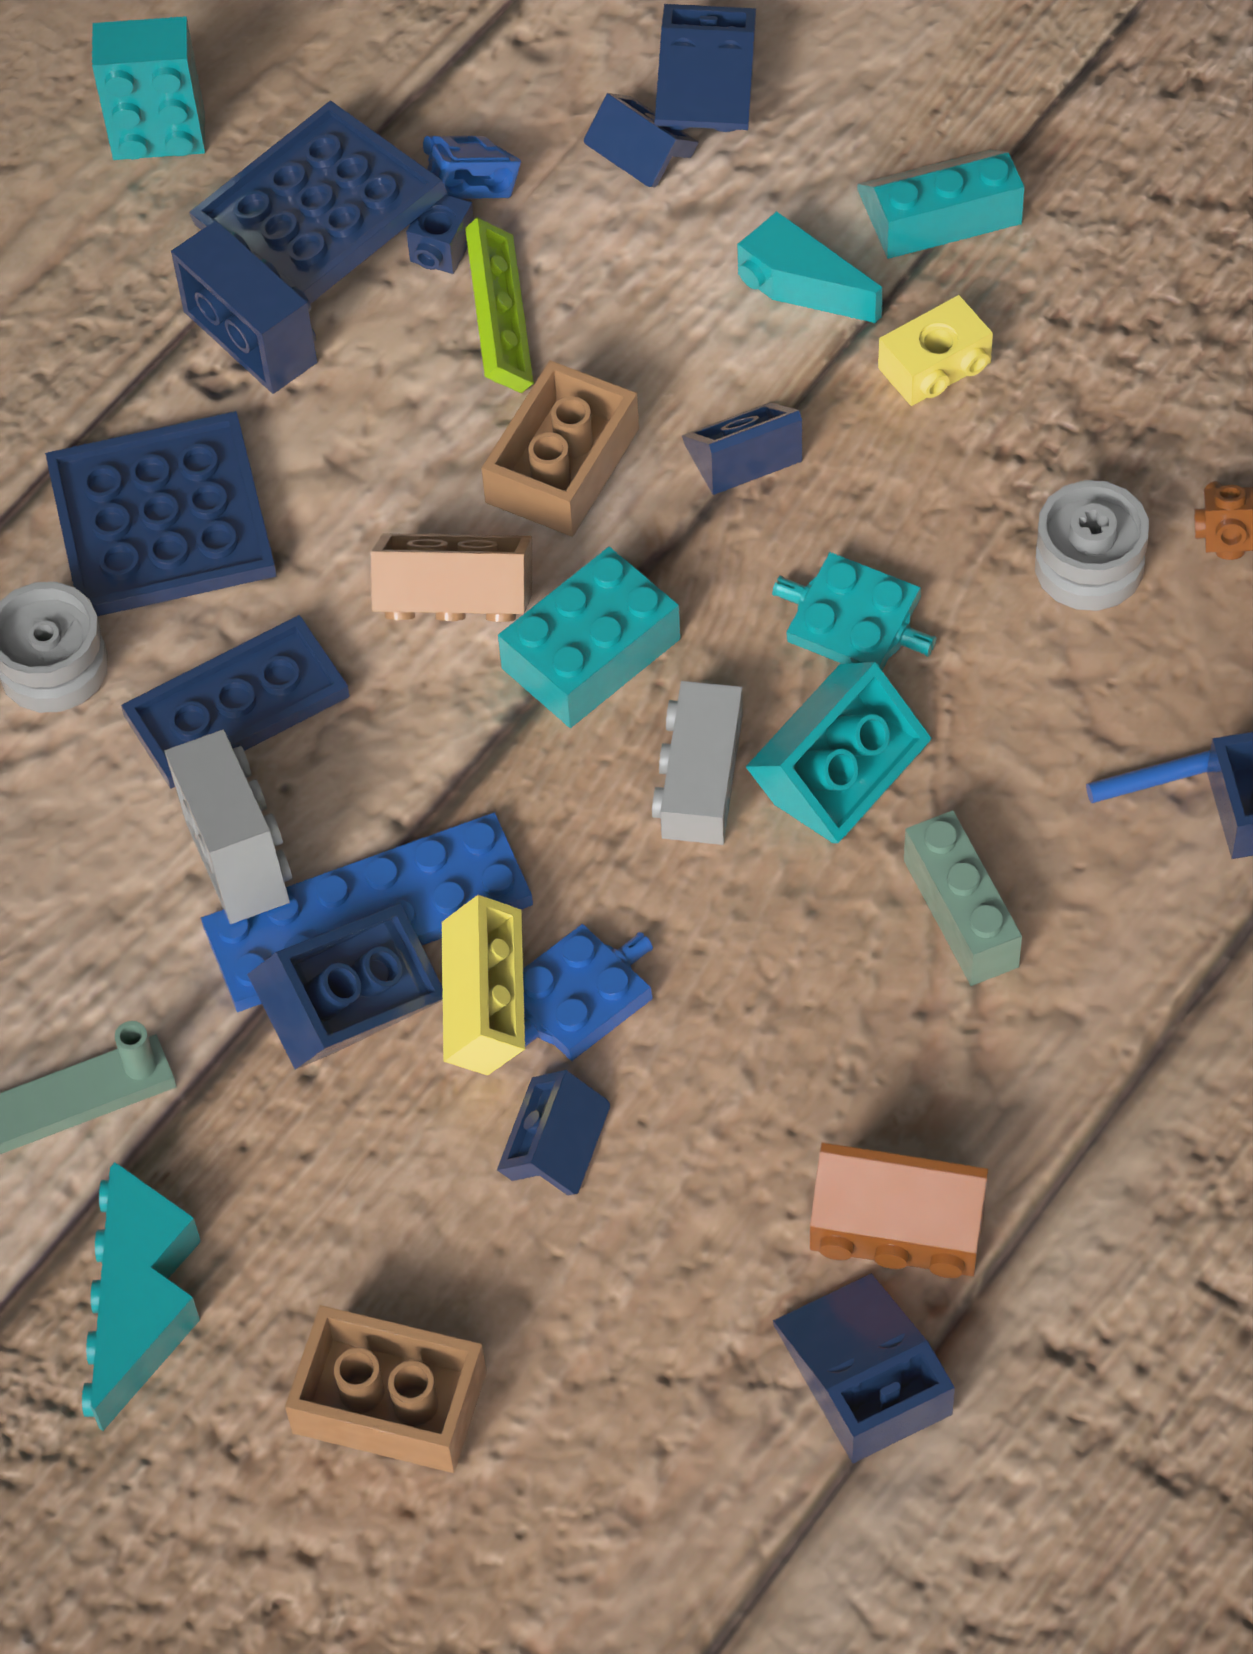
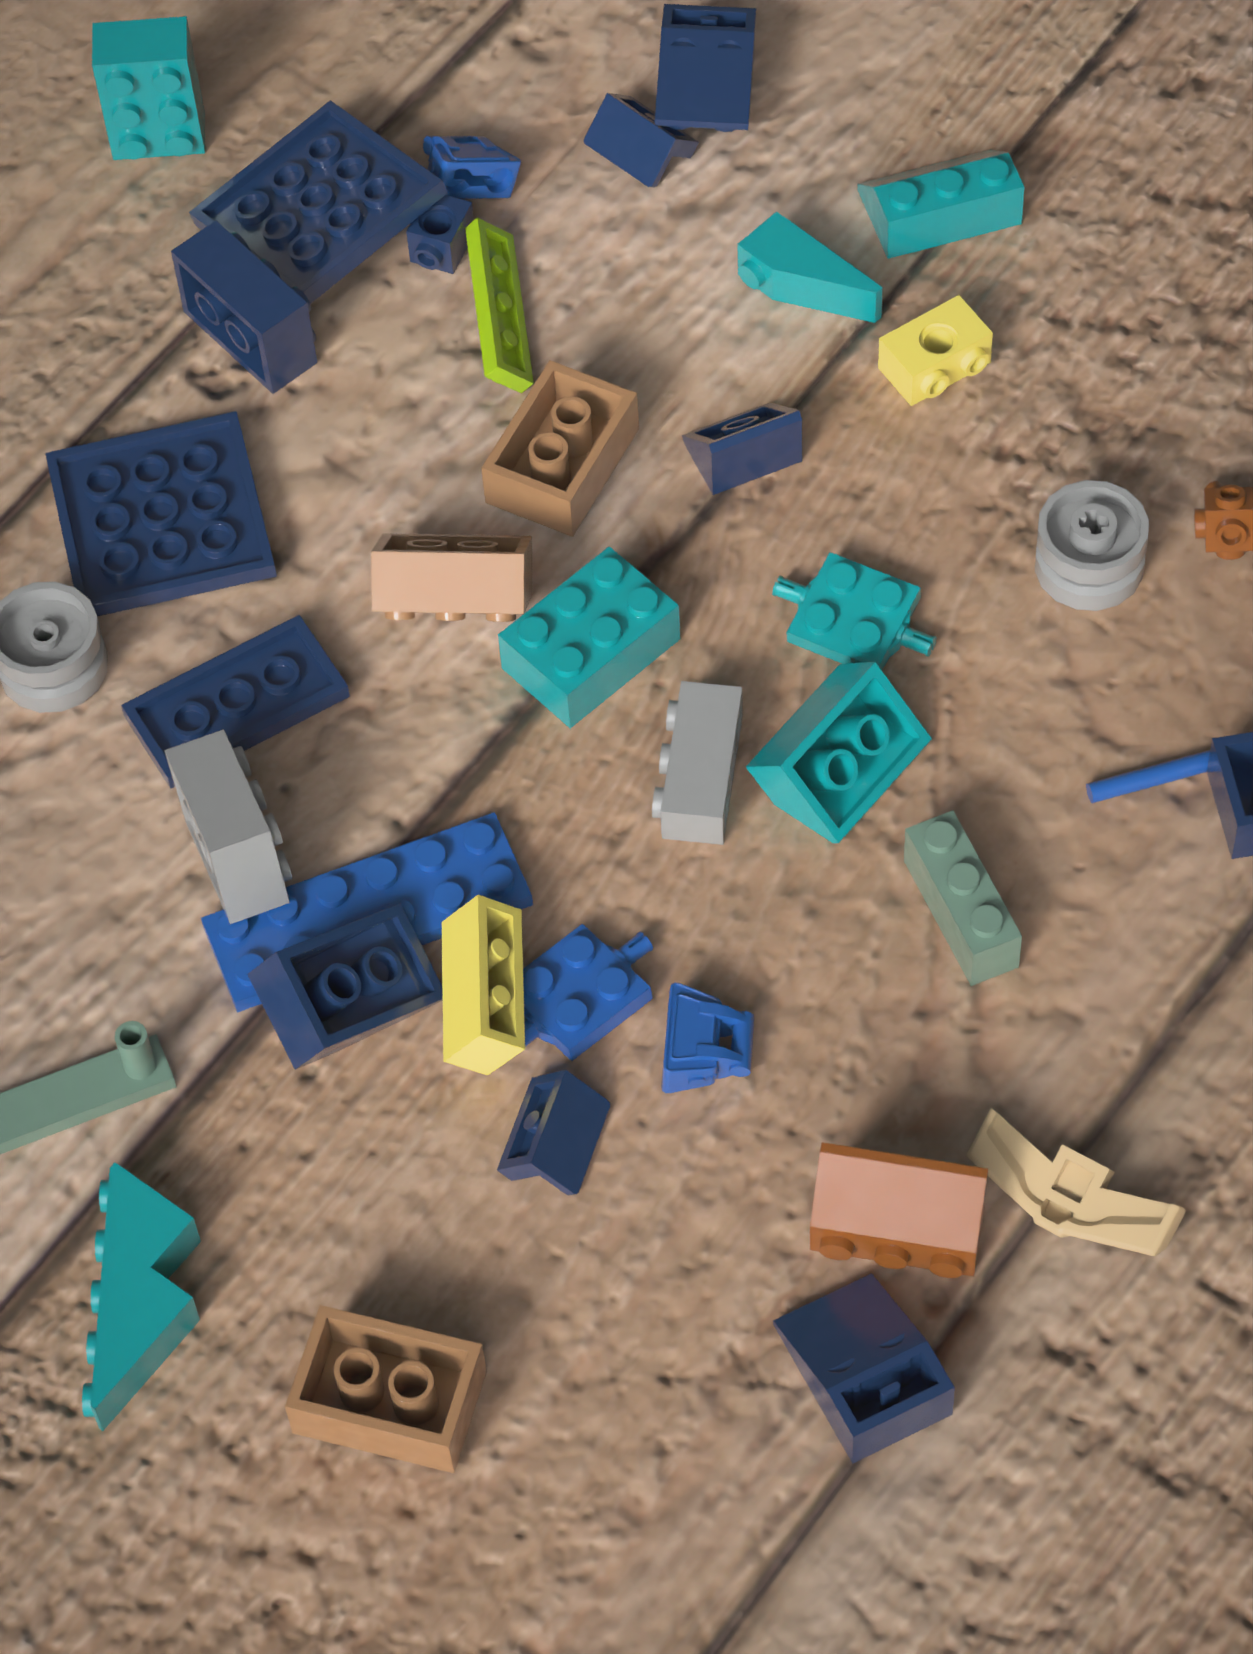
(693, 1036): none -> blue piece
(1071, 1192): none -> tan plate

